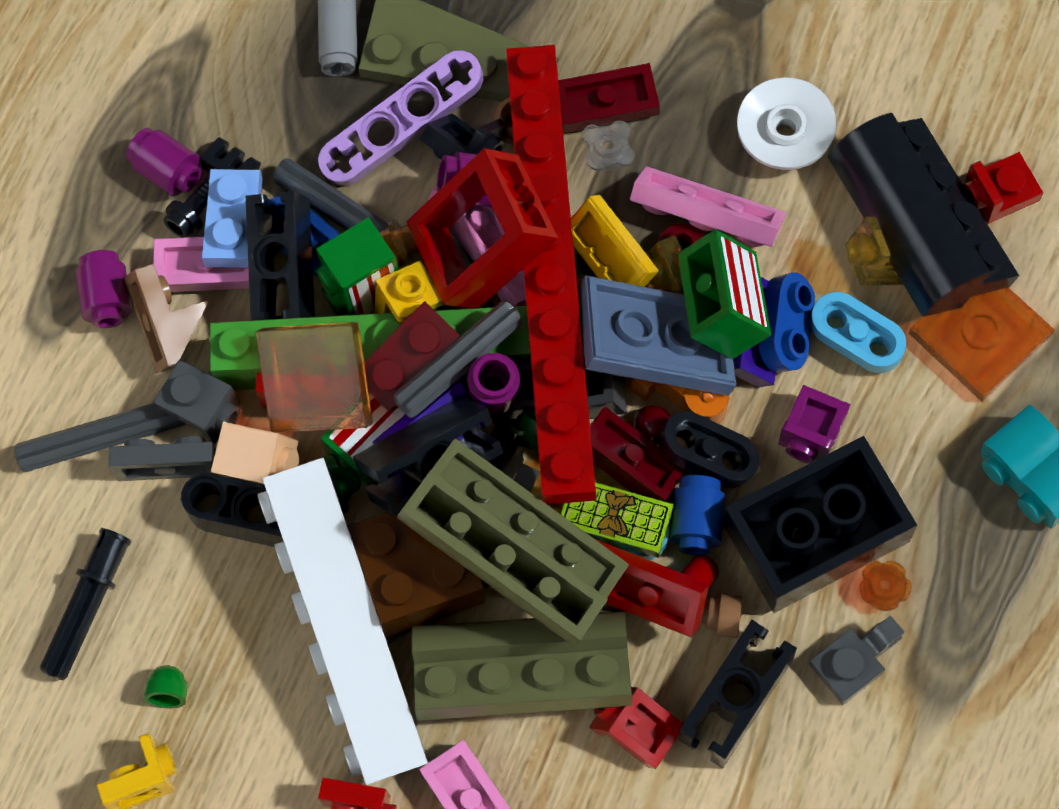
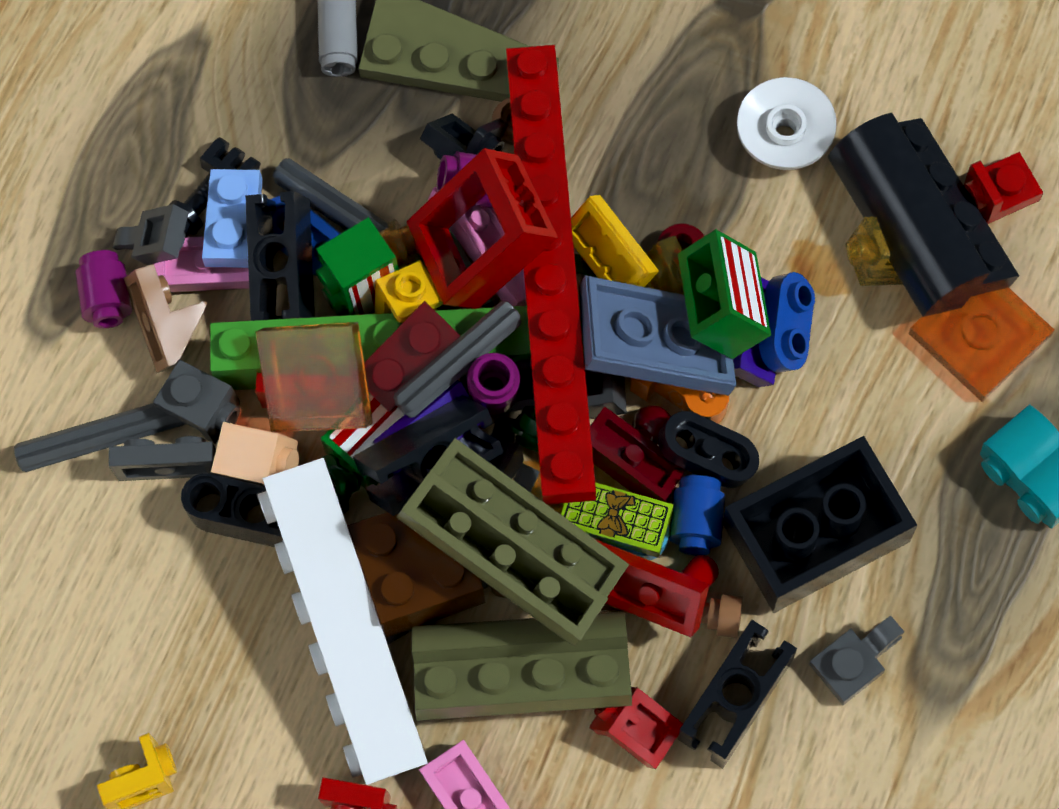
(84, 603): black axle -> none
(157, 235): none -> dark grey plate
(164, 161): magenta brick -> none
(165, 688): green hinge -> none
(395, 111): lavender beam -> none
(608, 97): dark red plate -> none
(613, 158): clear plate -> none
(707, 207): bright pink plate -> none
(813, 425): magenta bracket -> none
(861, 330): medium azure plate -> none
(882, 598): clear orange plate -> none

